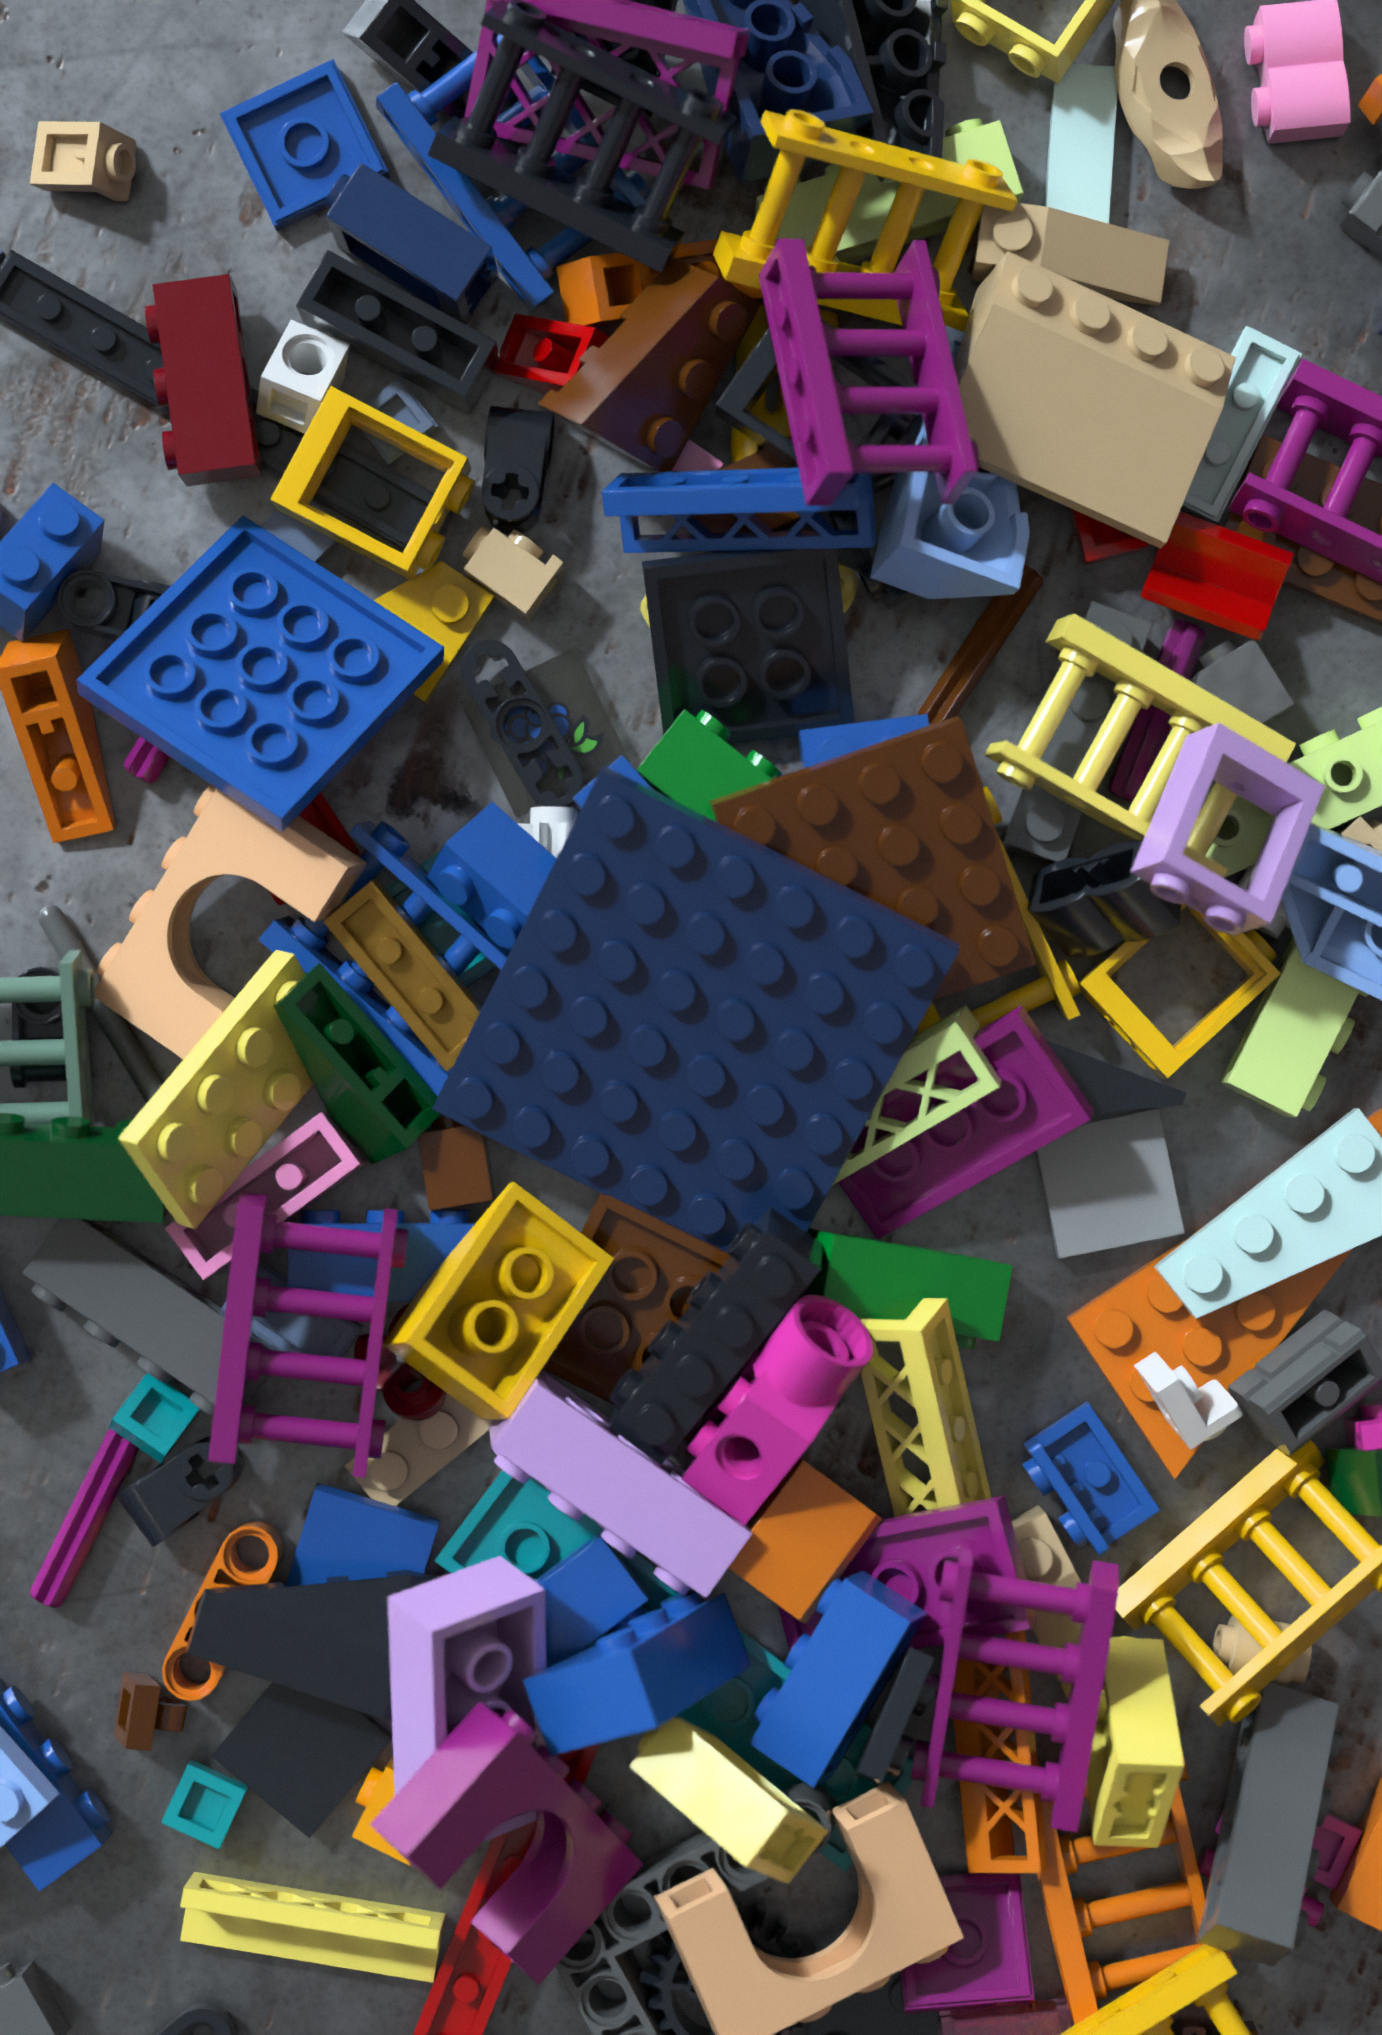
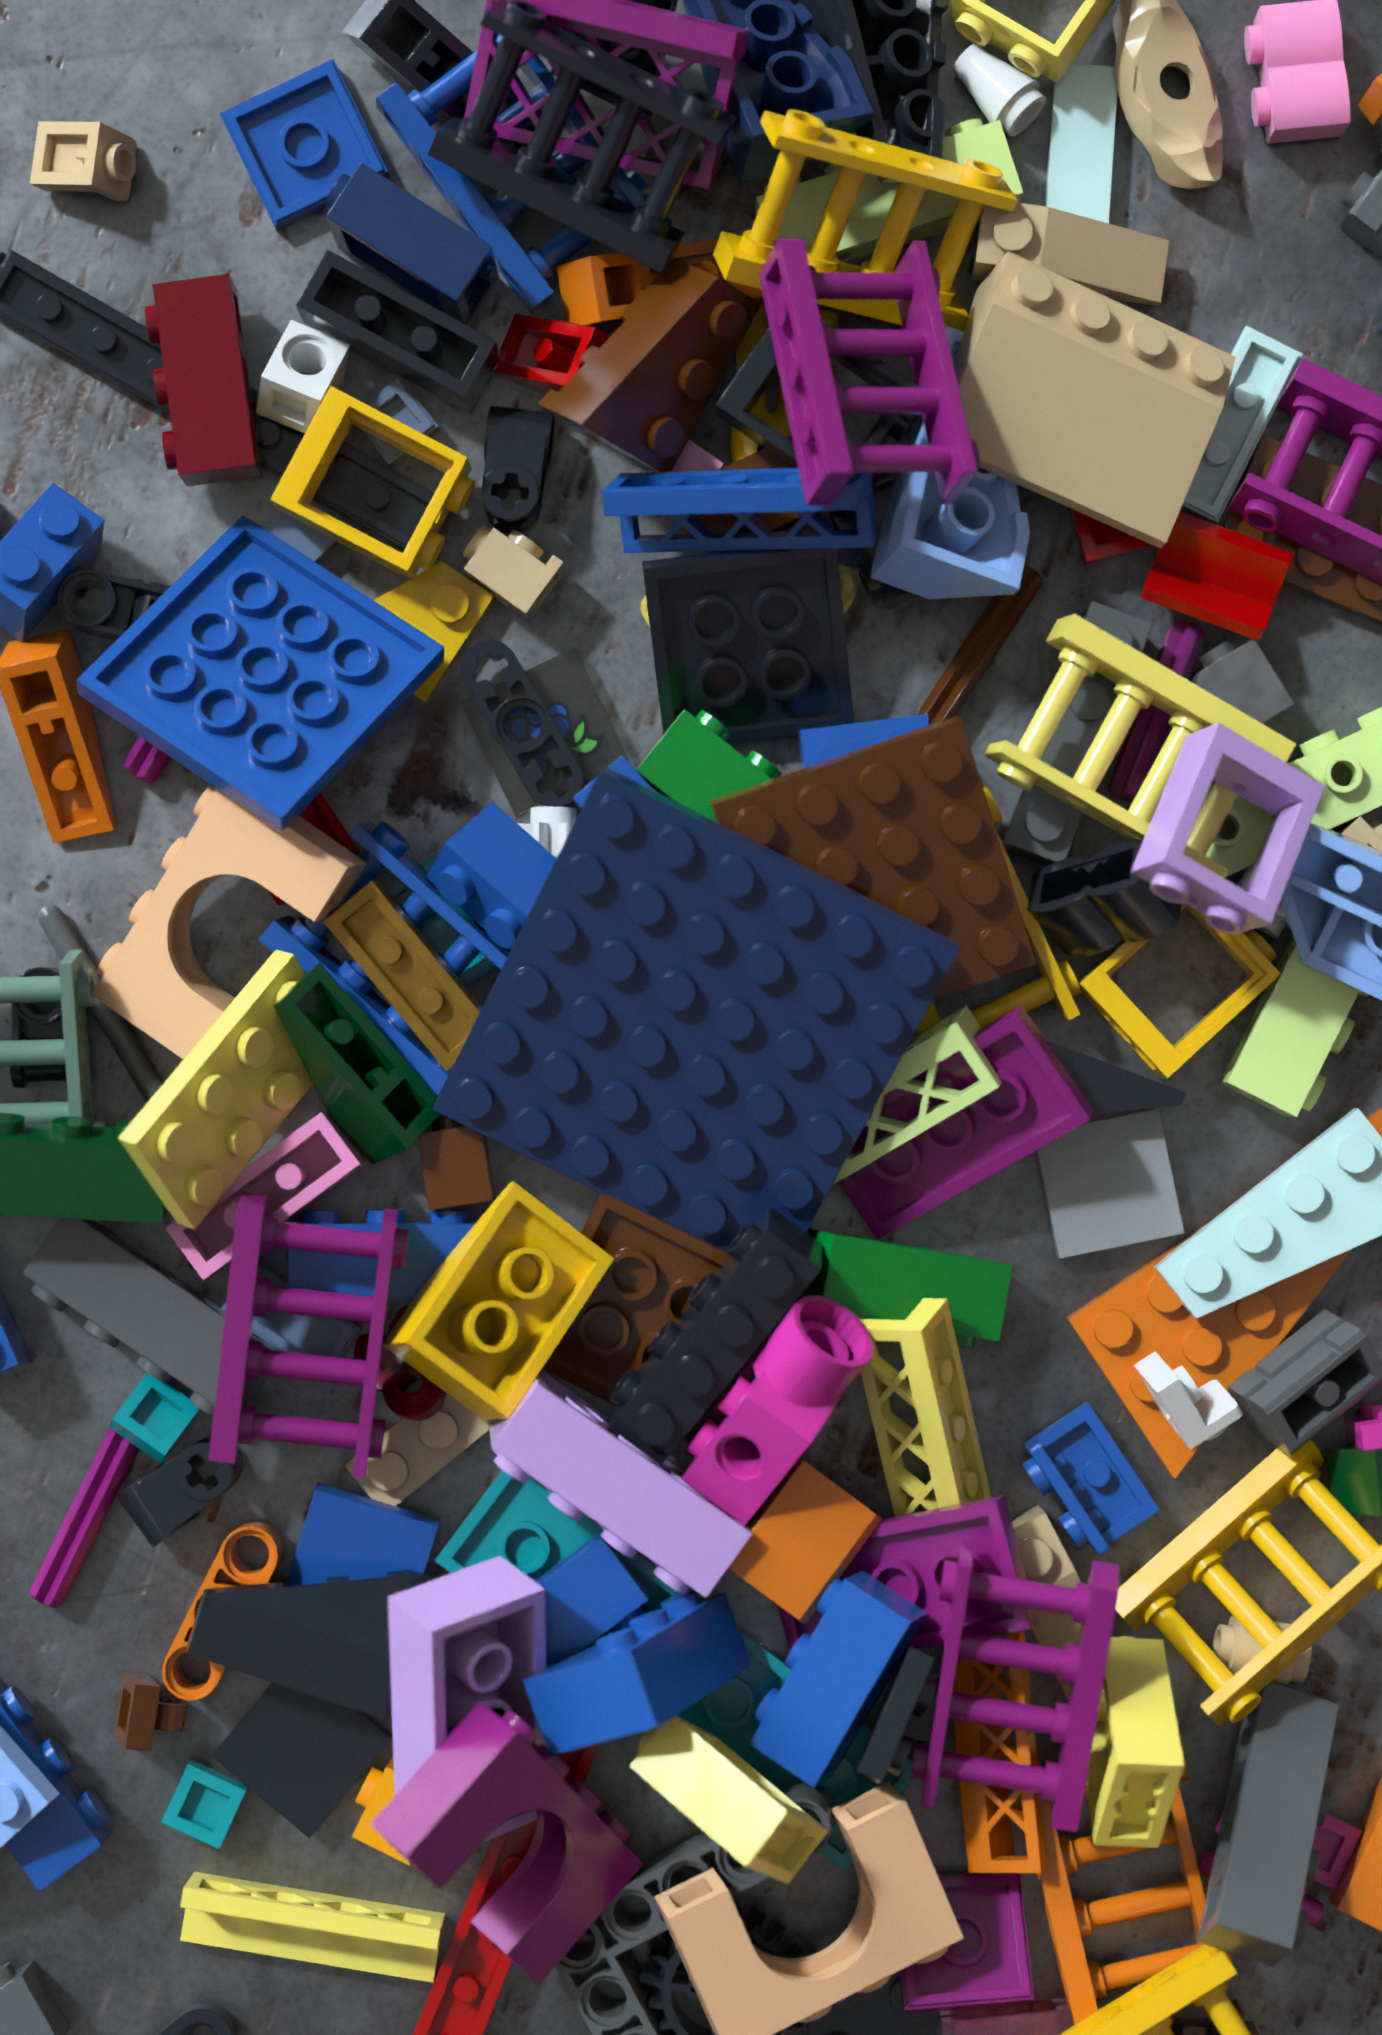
(999, 89): none -> white cone

